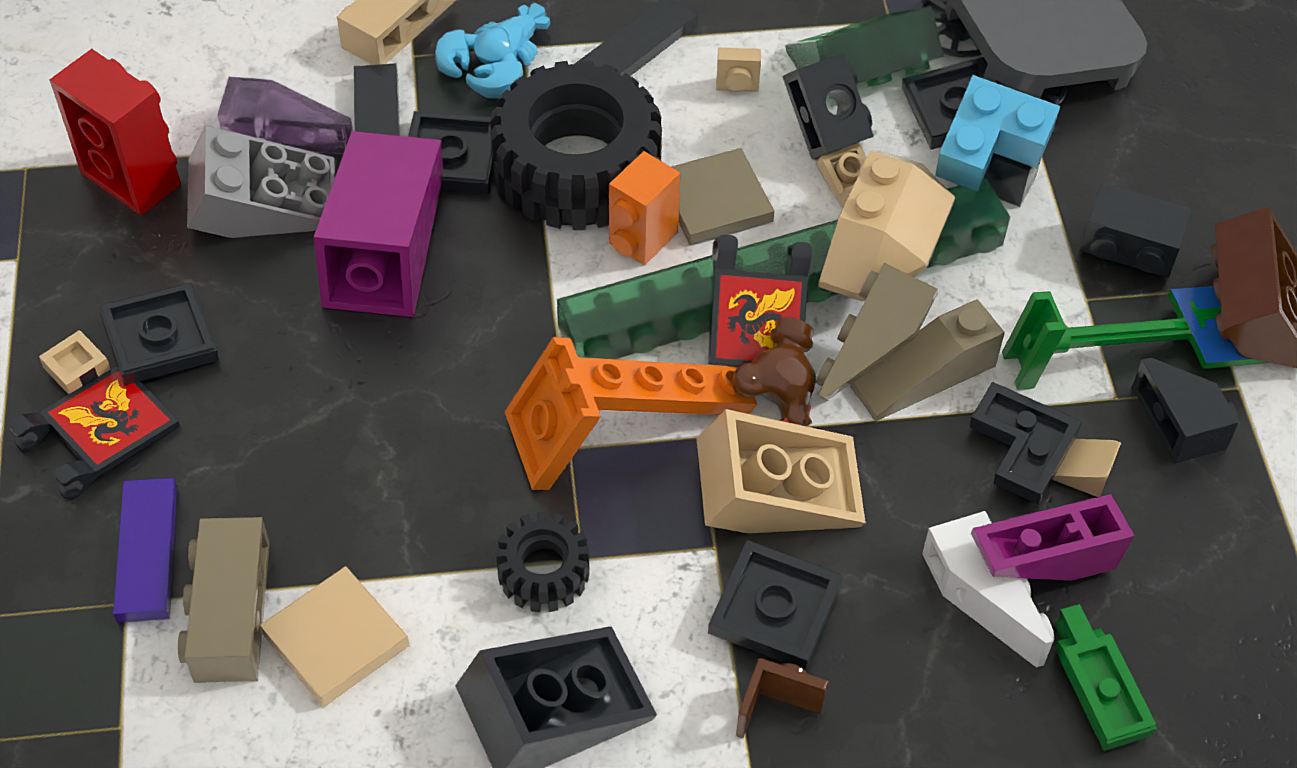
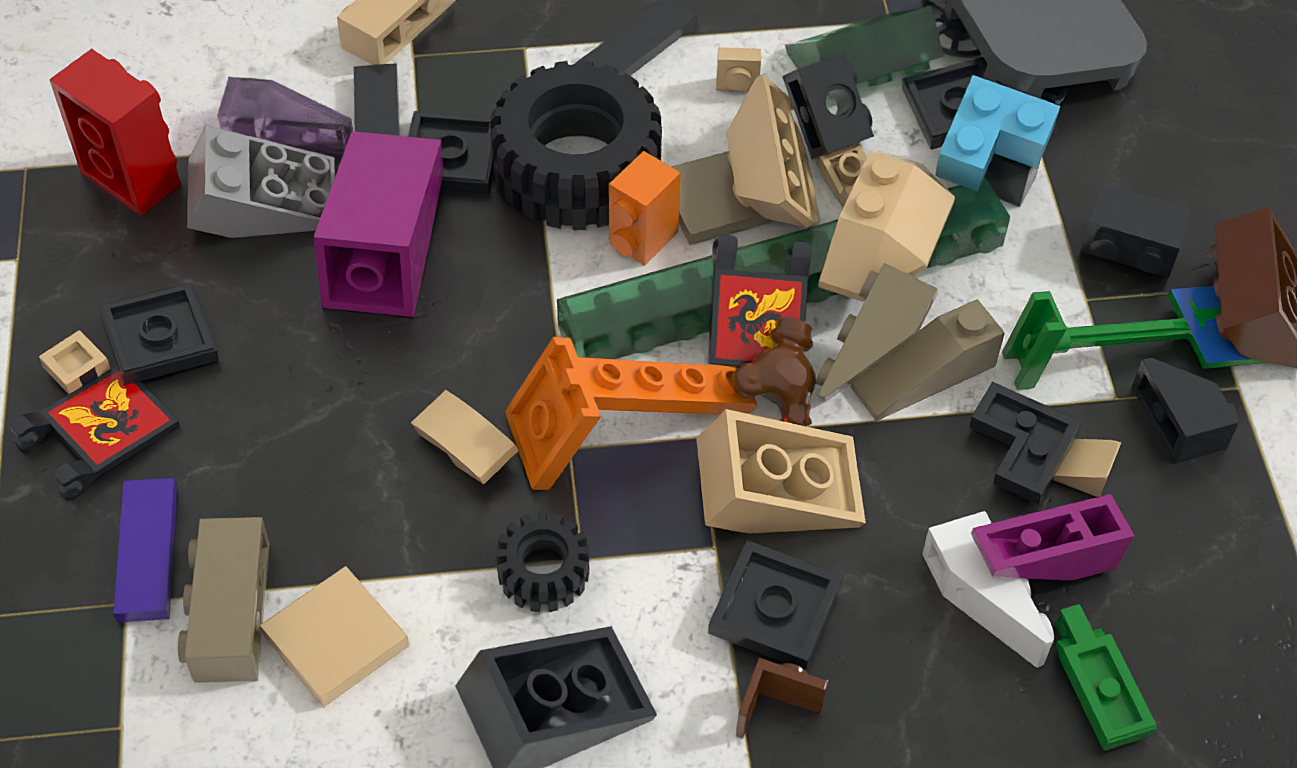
(465, 436): none -> tan slope
(496, 46): medium azure animal -> none
(771, 158): none -> tan wedge

